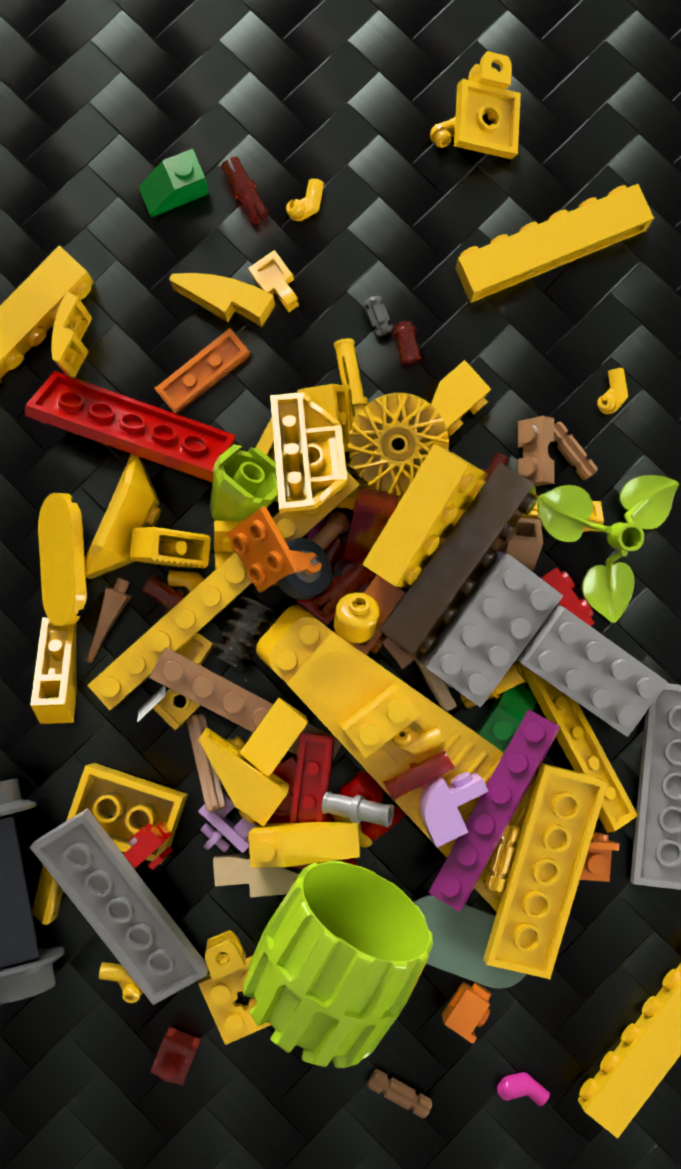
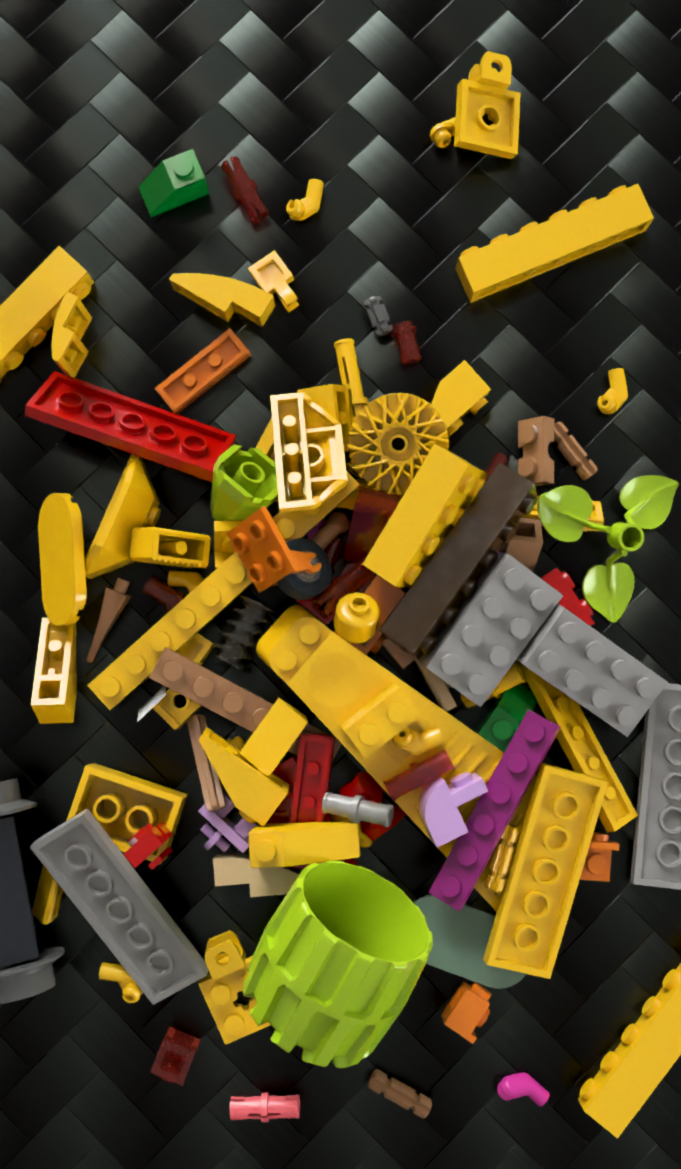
(265, 1107): none -> coral pin

